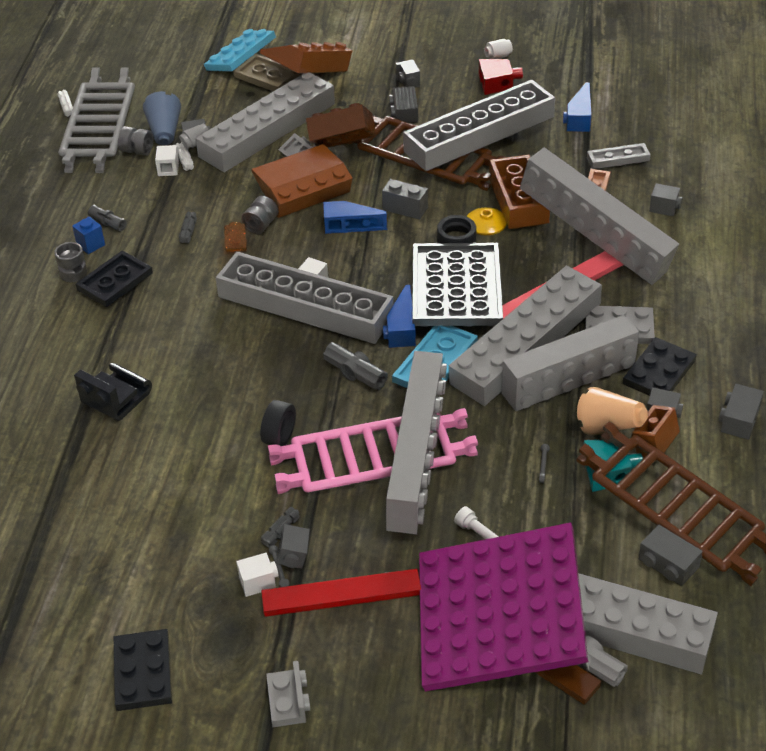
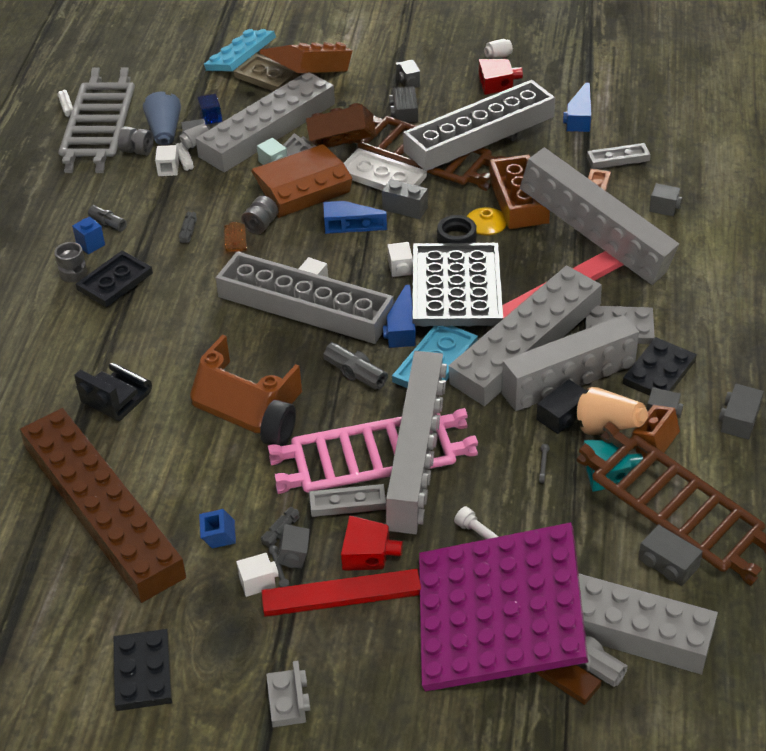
(103, 505): none -> reddish brown brick
(210, 109): none -> clear blue brick
(217, 528): none -> blue brick
(236, 397): none -> dark orange windscreen
(270, 151): none -> light aqua brick
(347, 500): none -> light grey plate
(367, 545): none -> red torso
(378, 170): none -> white plate
(400, 259): none -> white brick
(560, 406): none -> black brick

